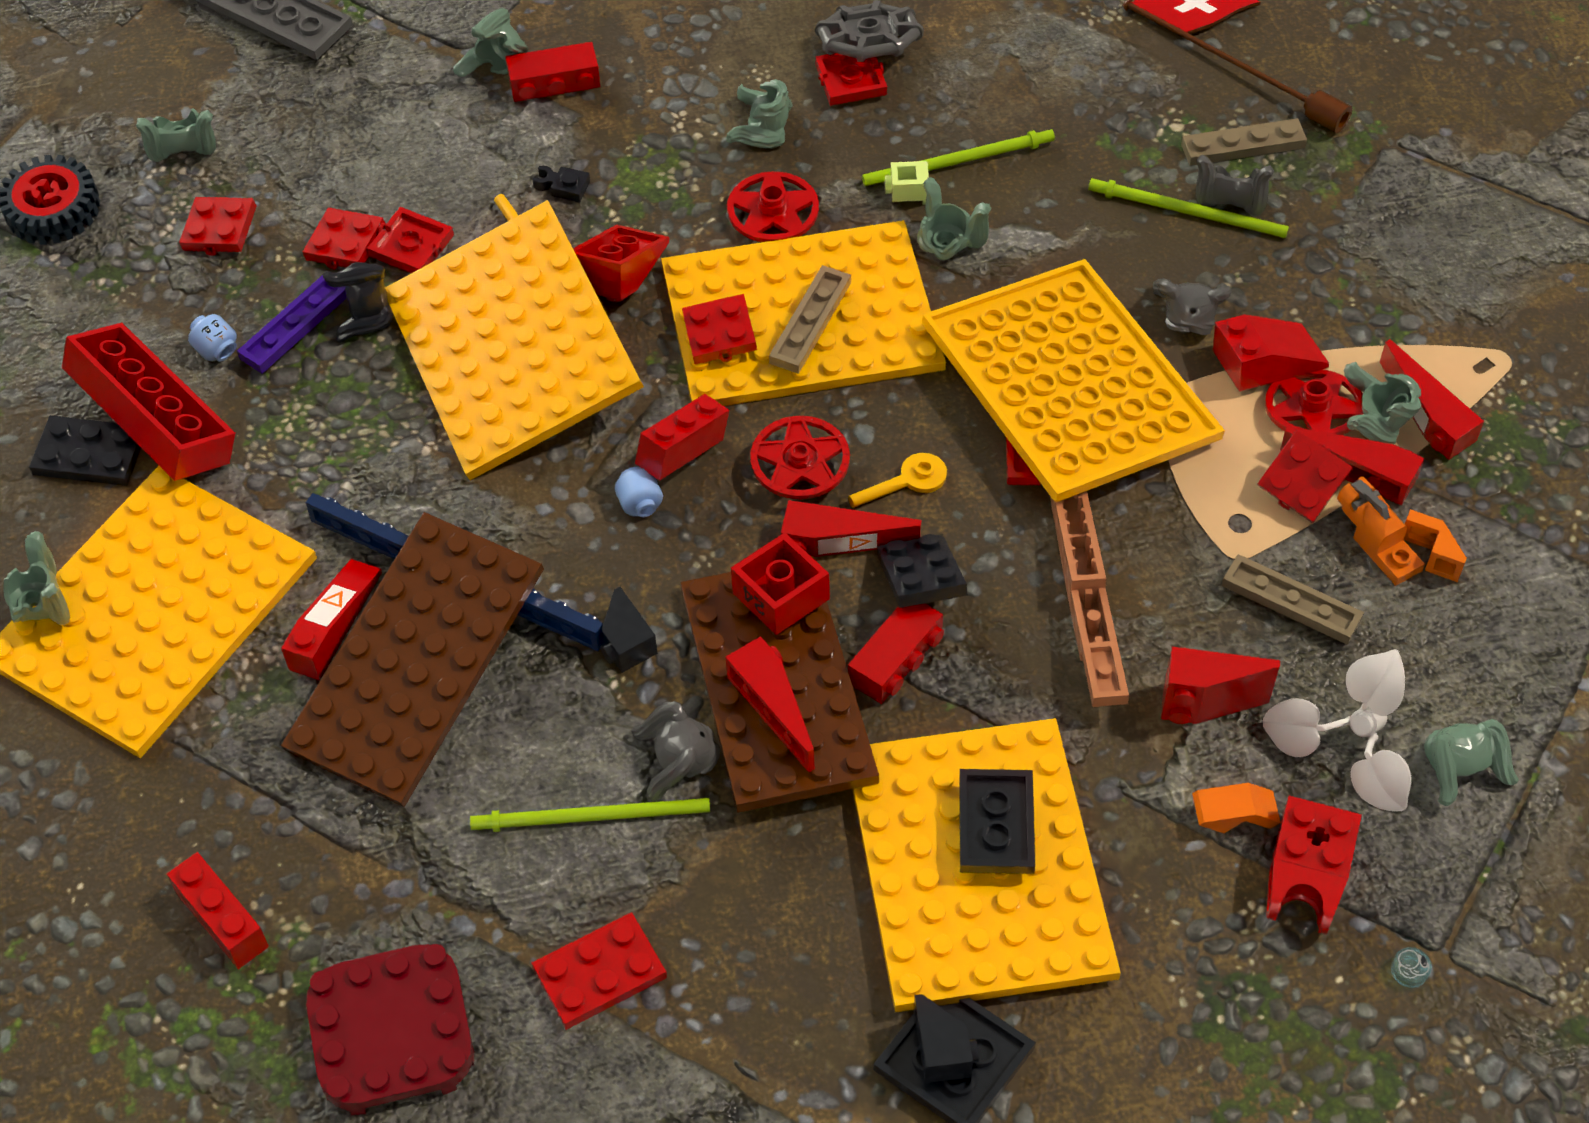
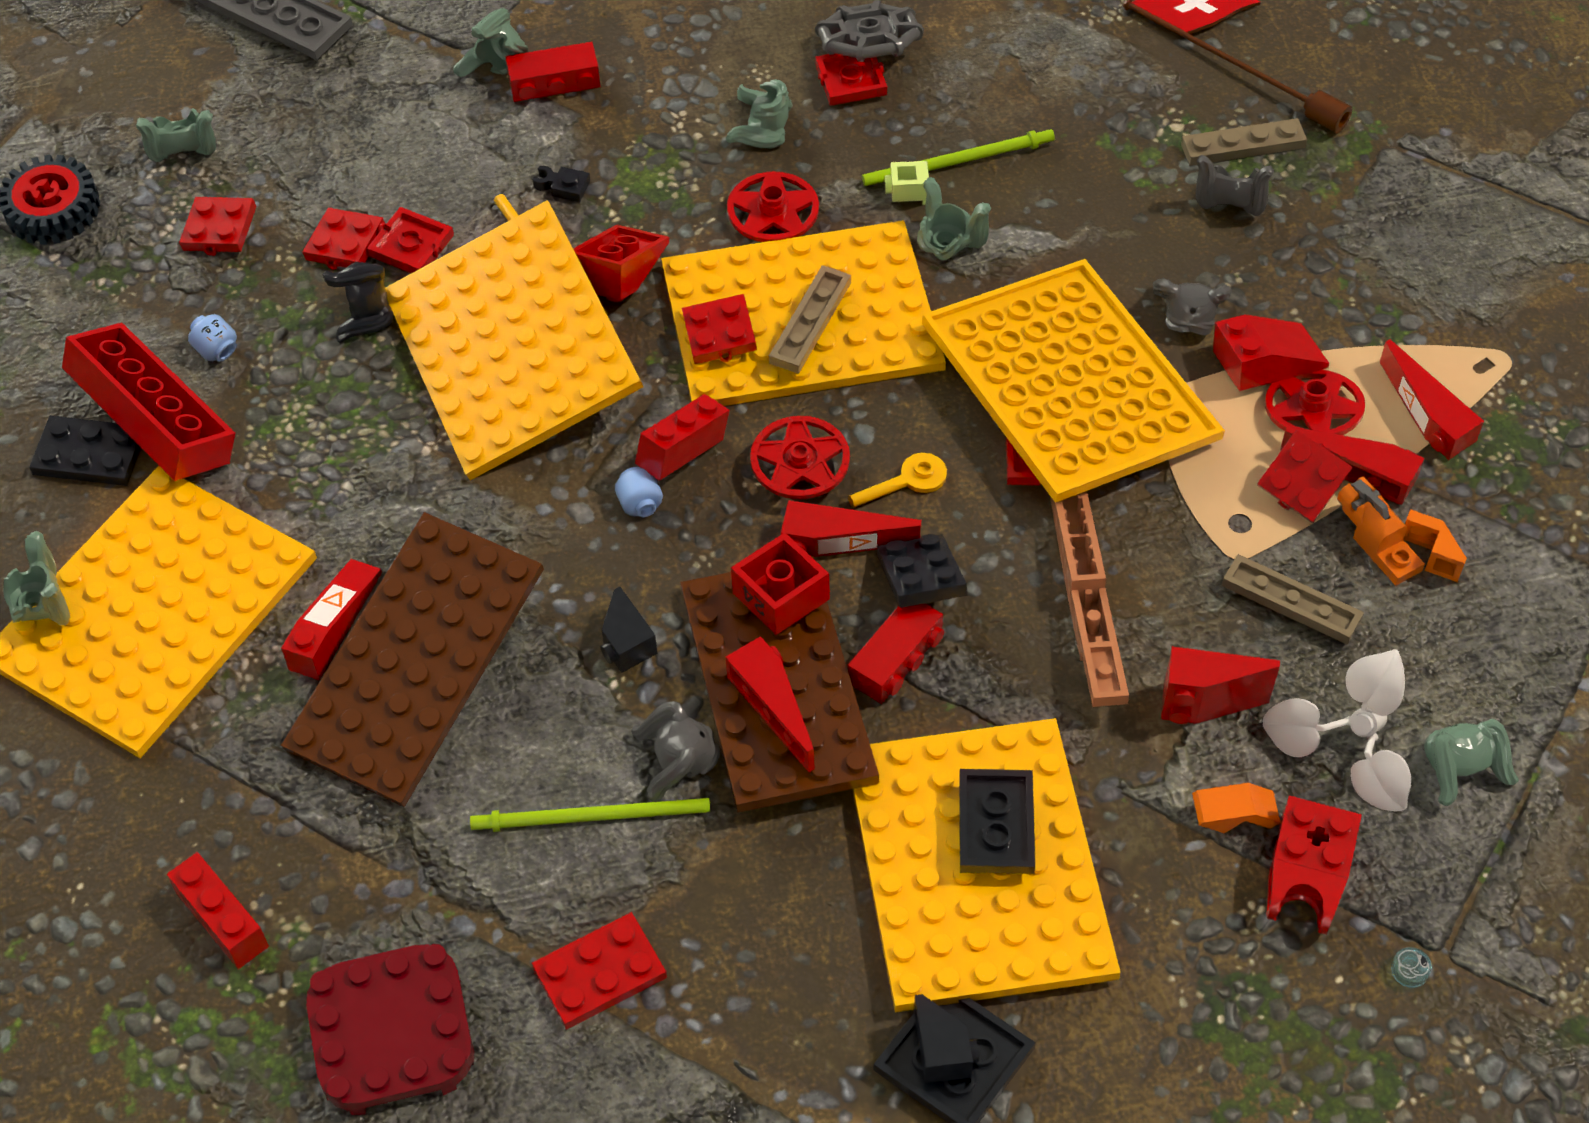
(291, 325): dark purple plate -> none
(388, 541): dark blue plate -> none
(1112, 189): lime bar -> none
(1384, 404): sand green hair -> none

